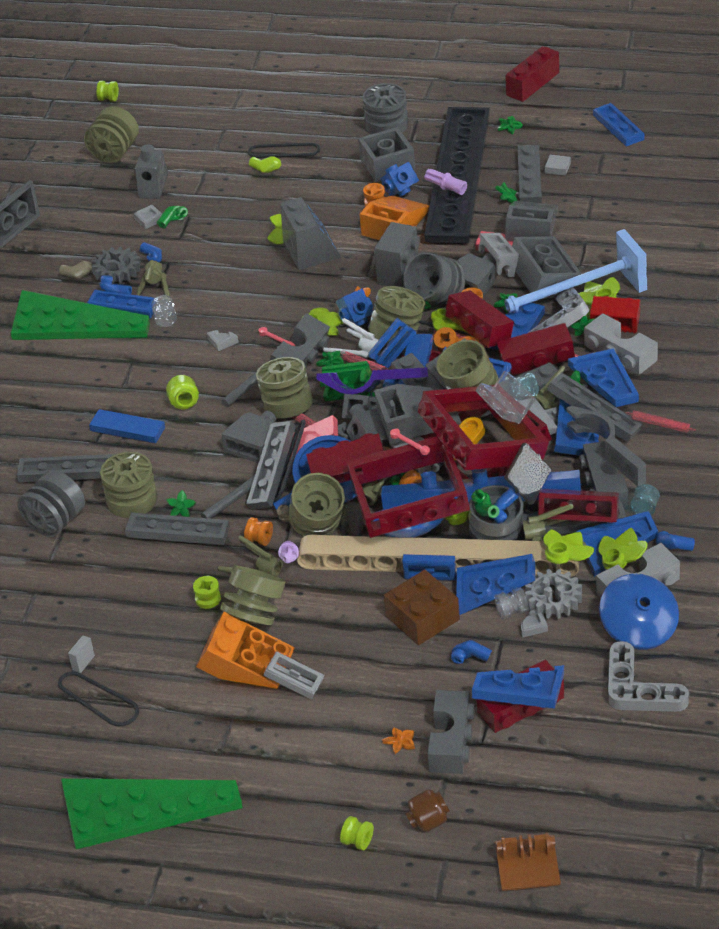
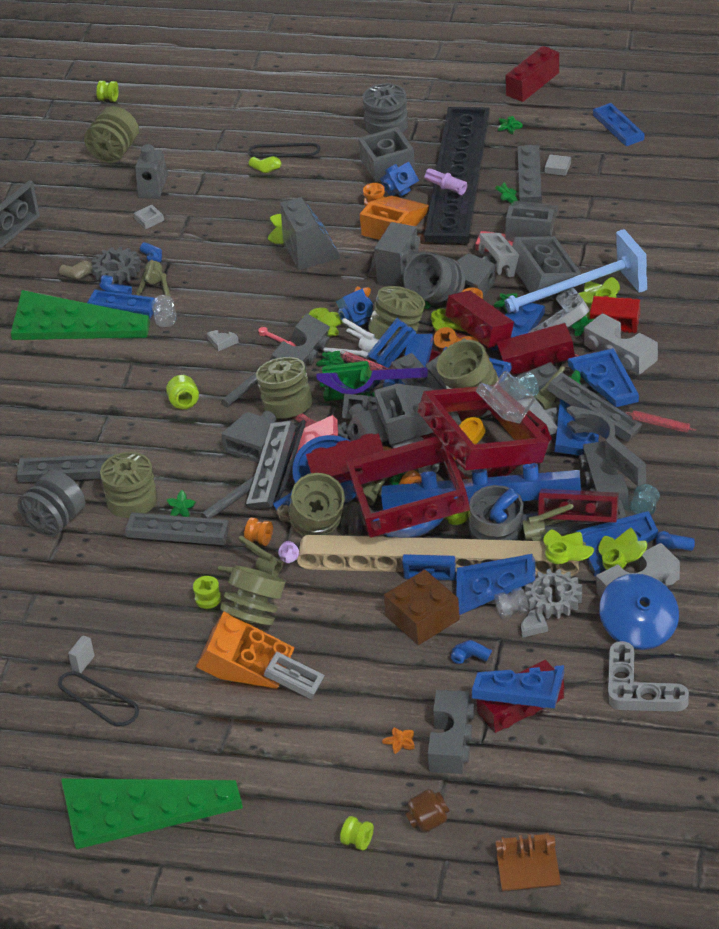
(127, 426): blue tile -> none
(172, 214): green arm -> none
(395, 434): coral hinge -> none
(483, 504): green arm -> none
(527, 473): clear smoke piece -> none

